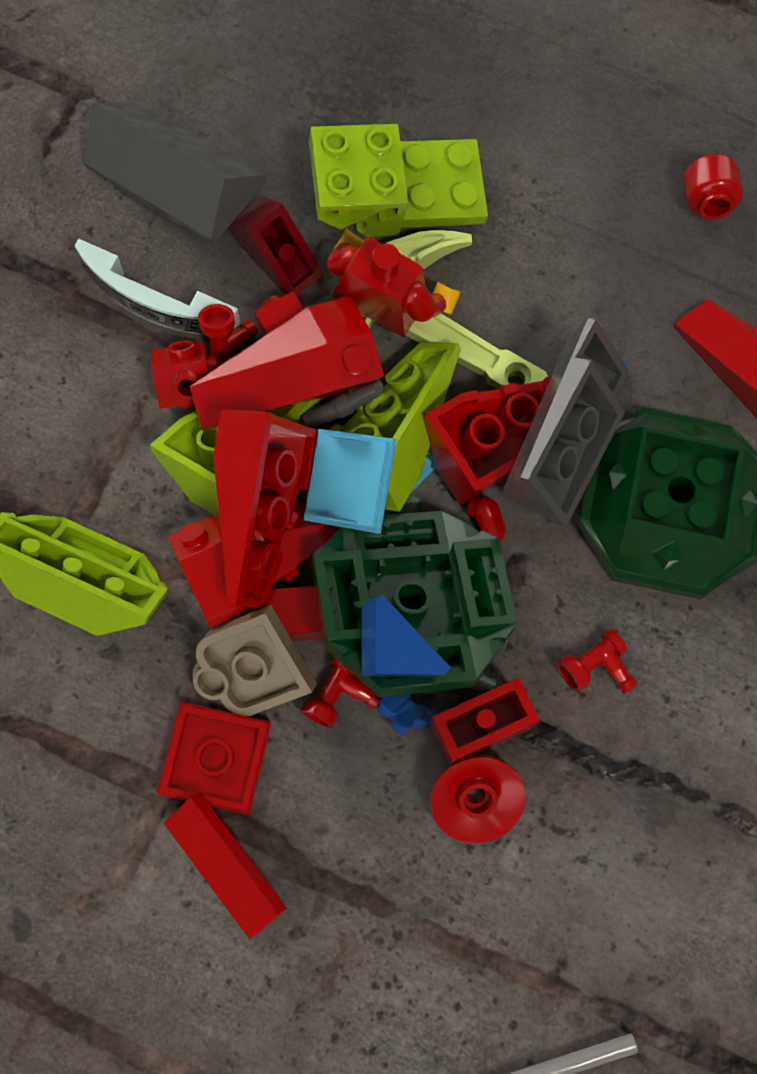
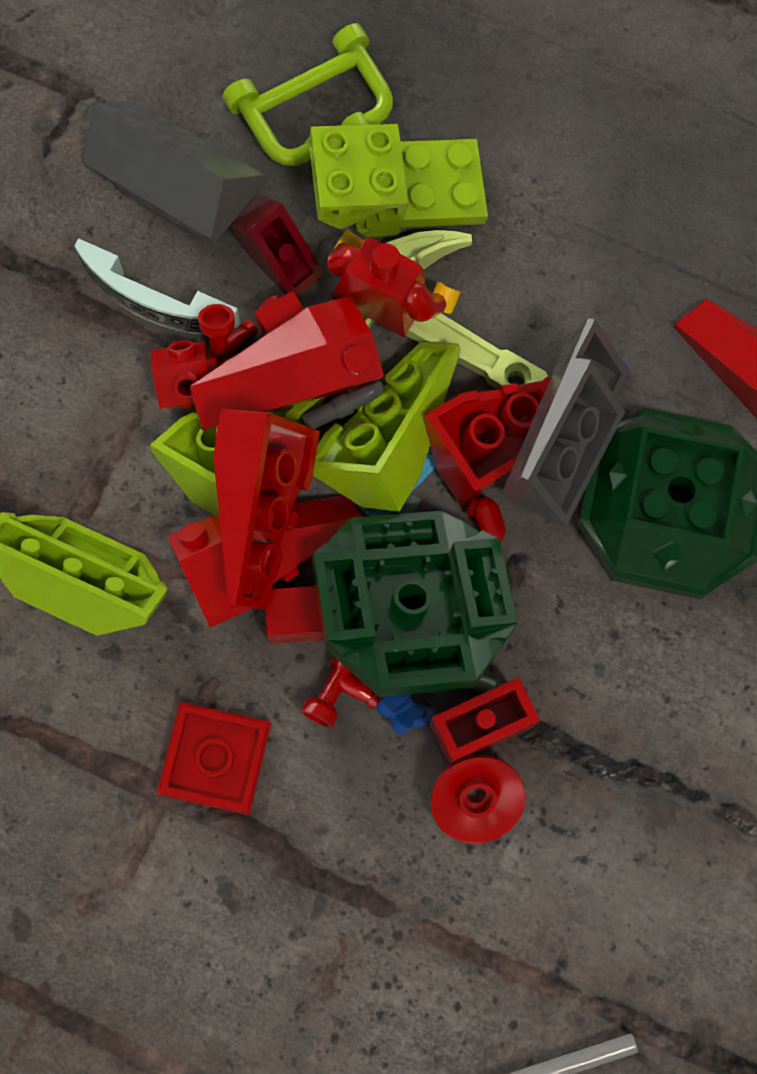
(224, 865): red tile -> none
(251, 664): dark tan plate -> none
(350, 43): none -> lime bar
(350, 480): medium azure piece -> none
(394, 646): blue slope -> none
(577, 670): red piece -> none
(713, 186): red head -> none

